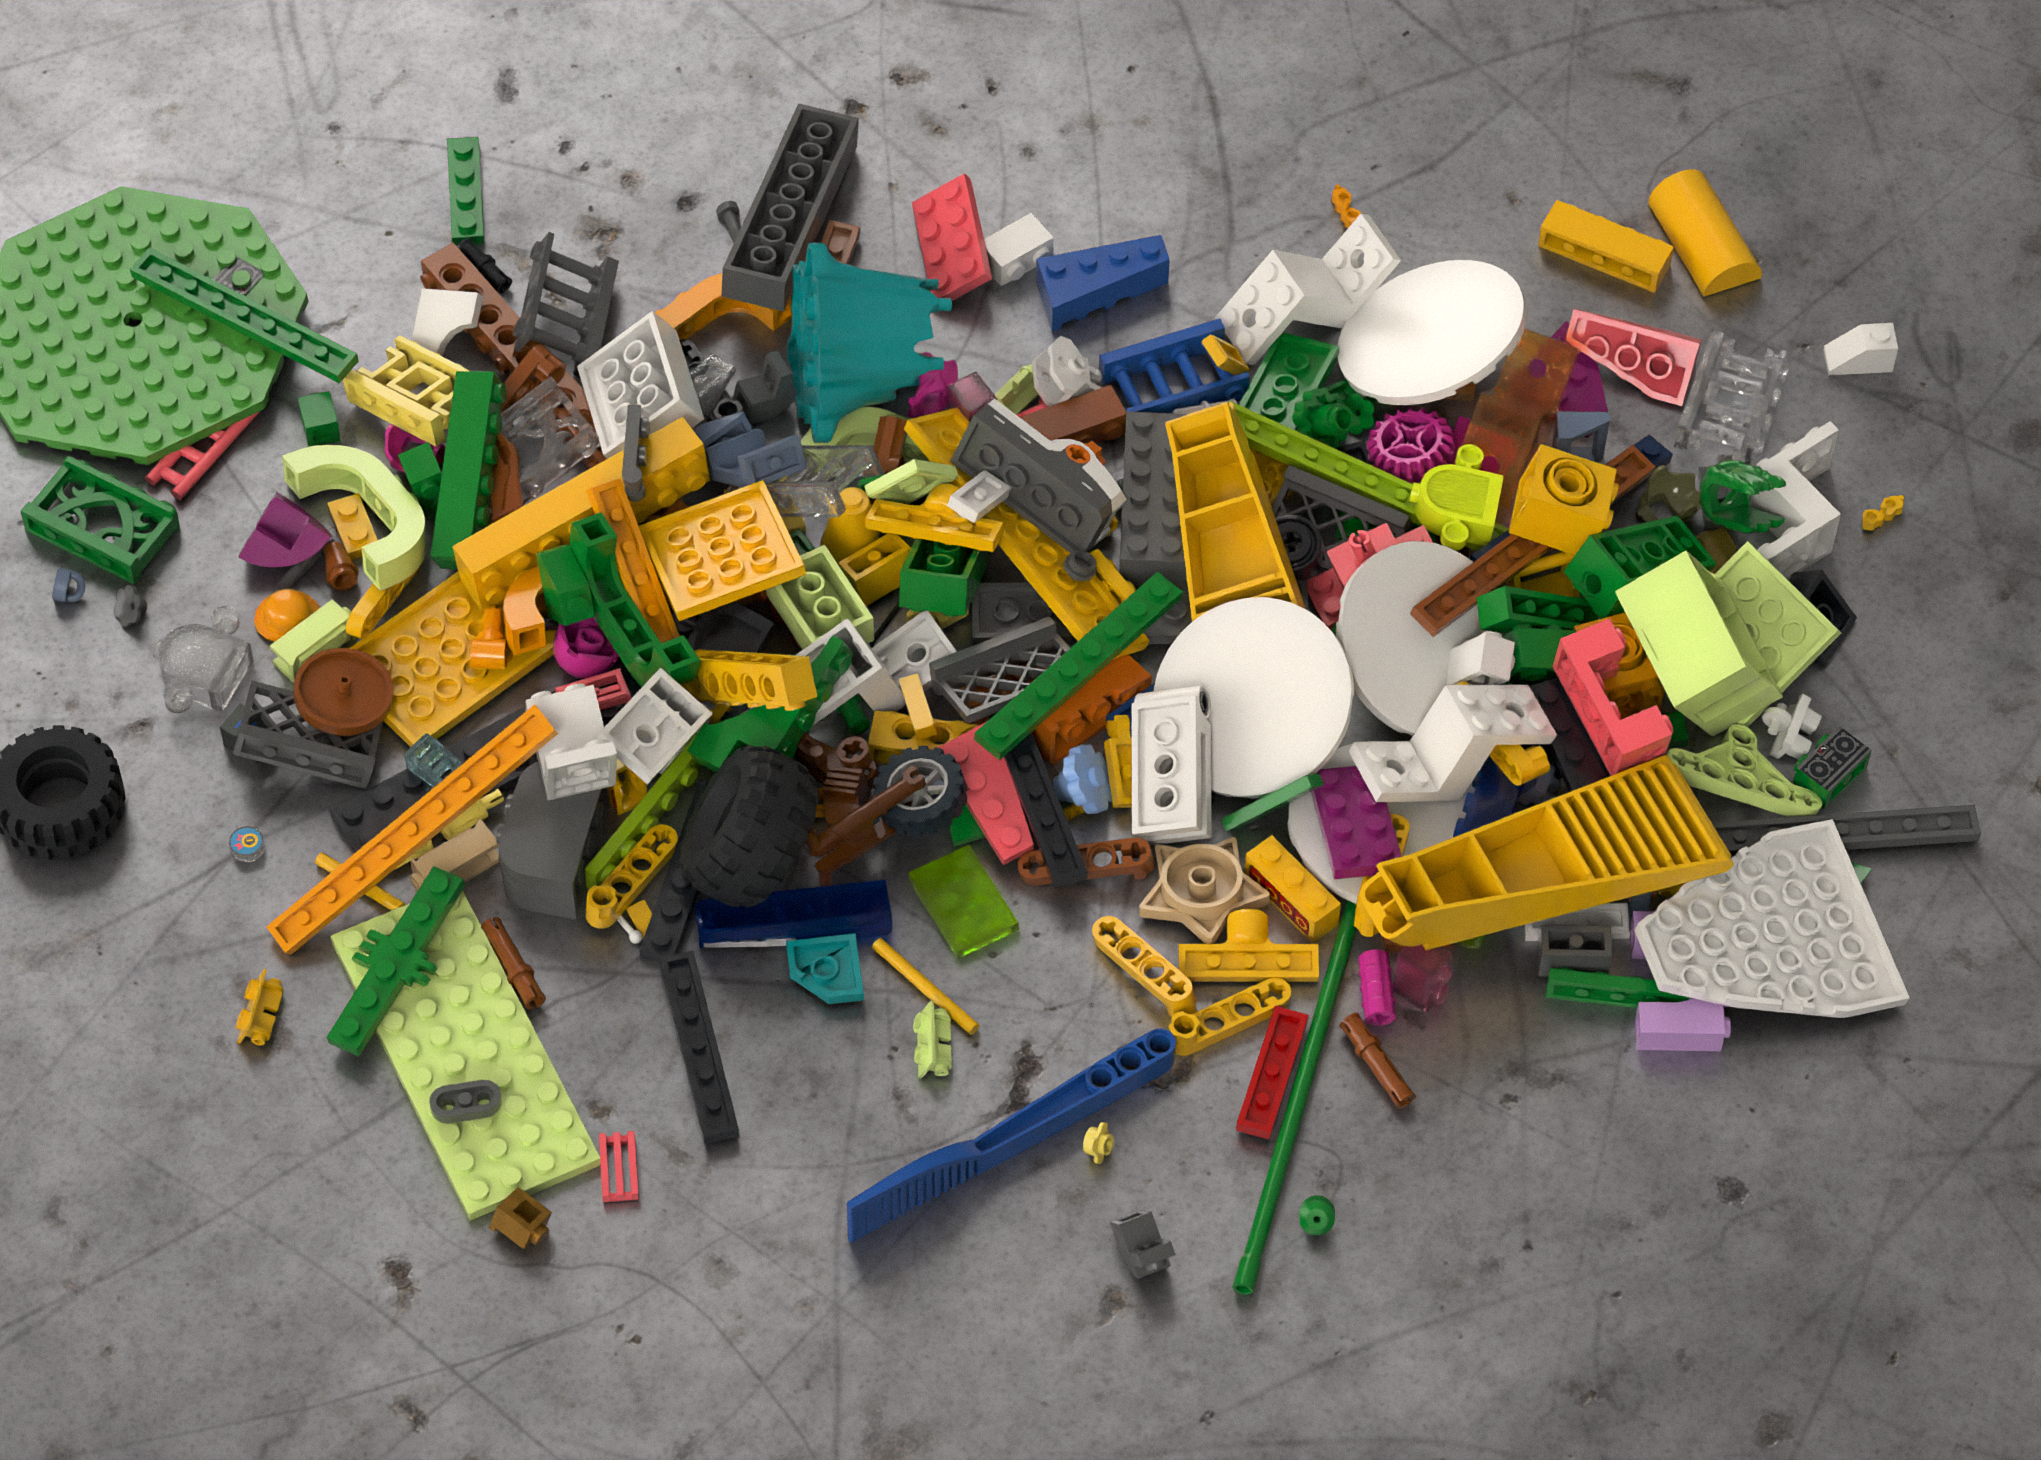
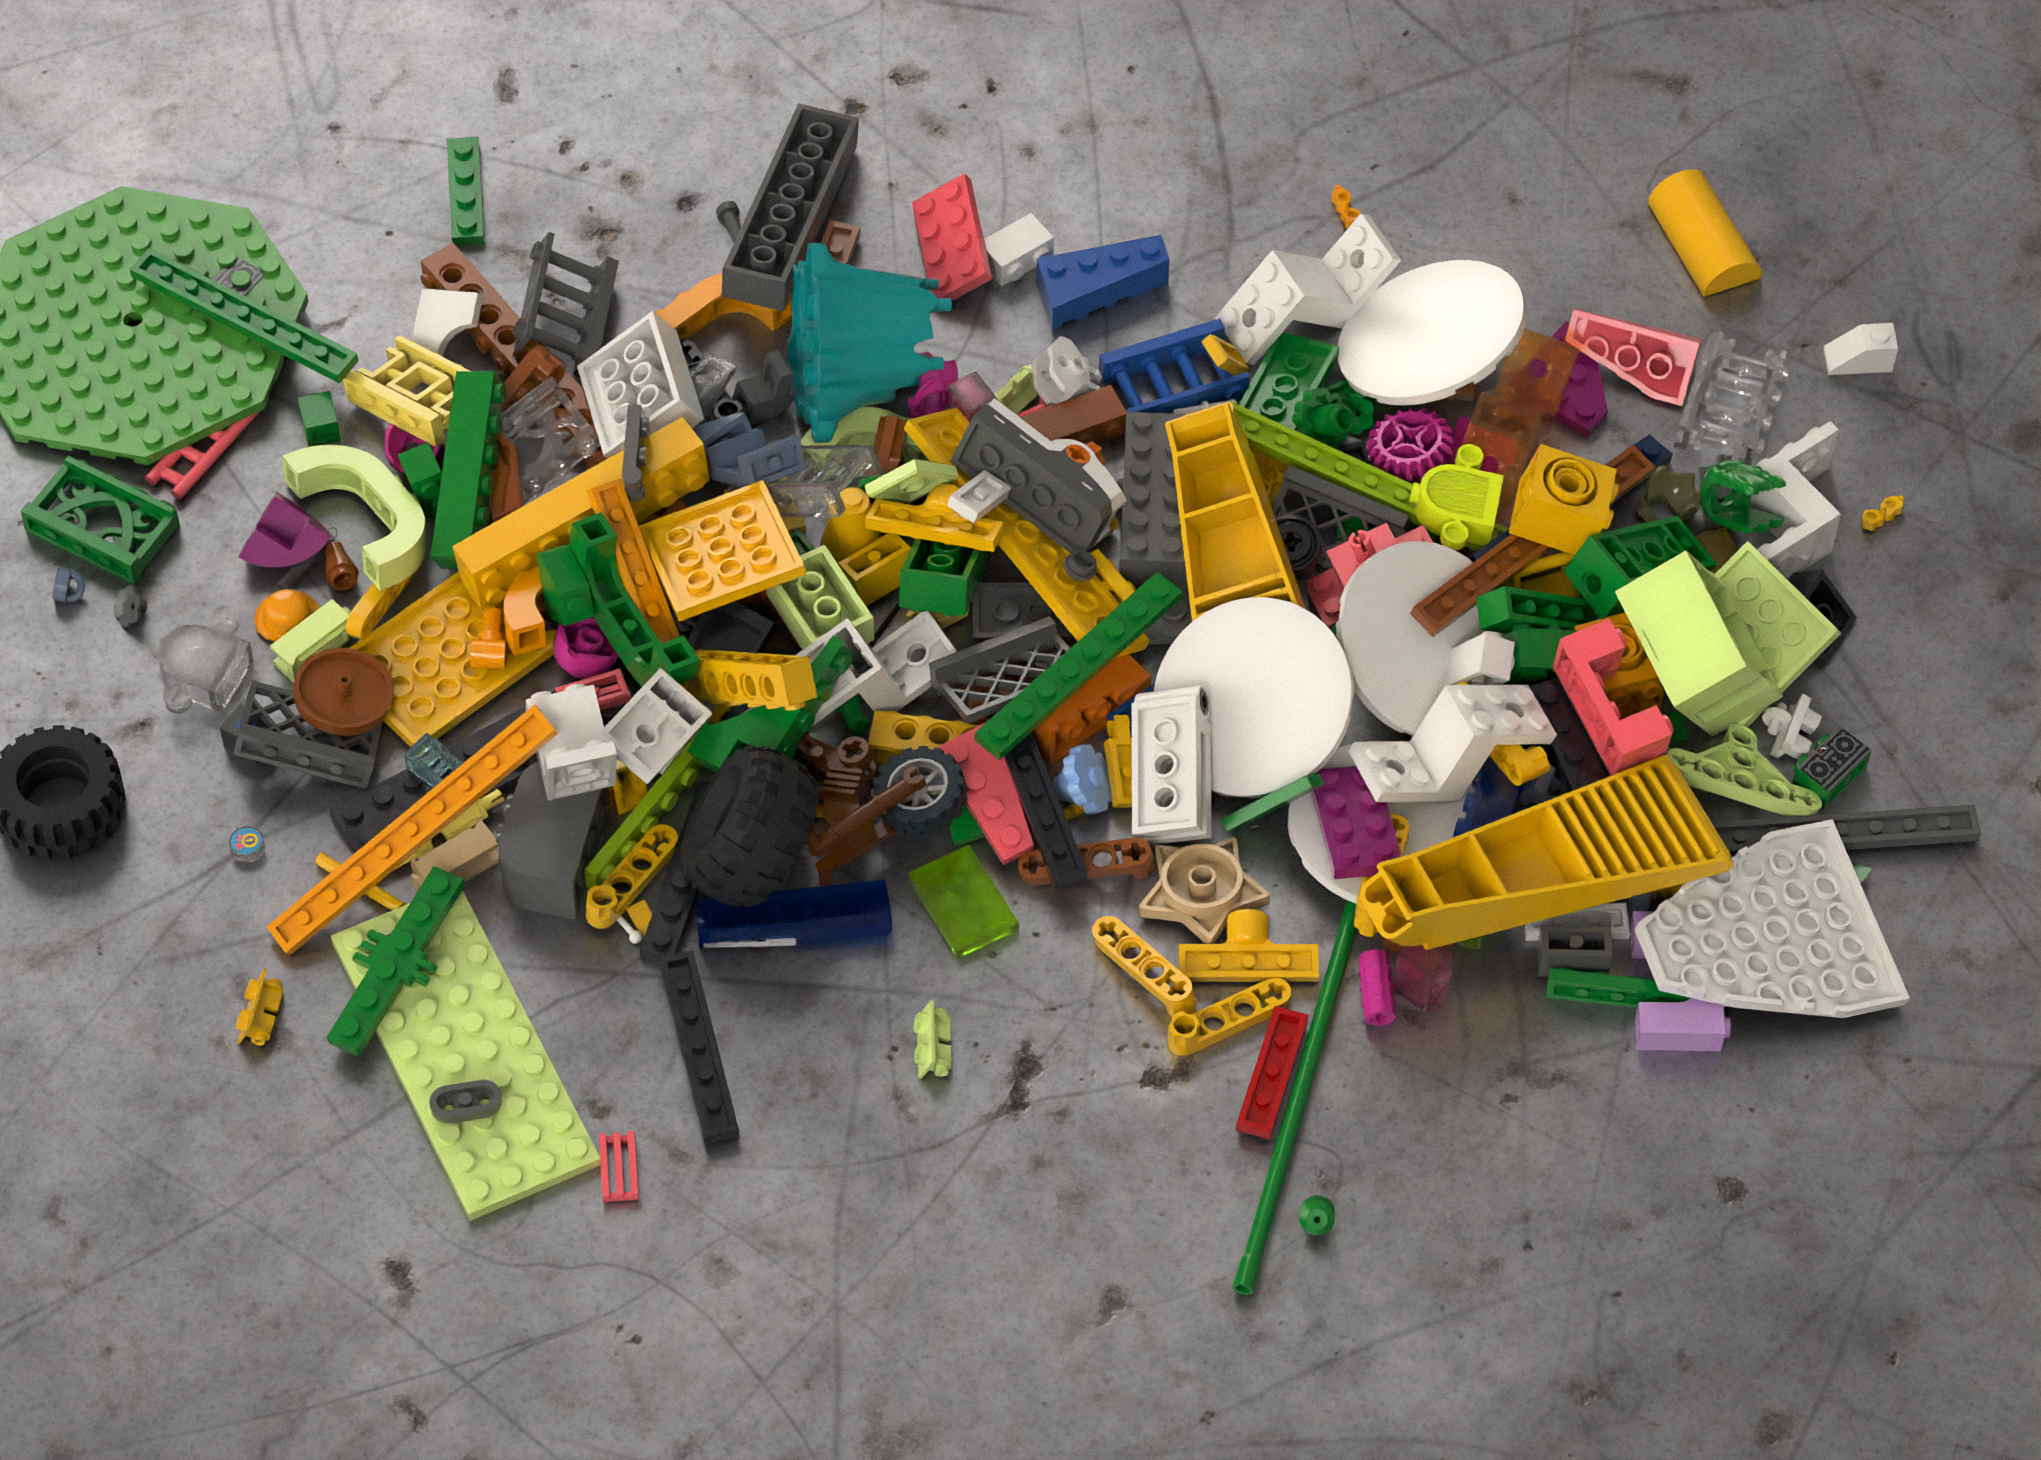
(352, 524): yellow plate -> none
(485, 265): black pin -> none
(519, 973): dark orange pin -> none
(521, 1219): pearl gold brick -> none
(827, 967): teal plate -> none
(917, 706): yellow piece -> none
(925, 986): yellow bar -> none
(1029, 1126): blue piece -> none
(1098, 1142): light yellow plate -> none
(1141, 1243): dark grey brick -> none
(1293, 889): yellow brick -> none
(1370, 1050): dark orange pin -> none
(1575, 425): sand blue tile -> none
(1605, 246): yellow brick -> none

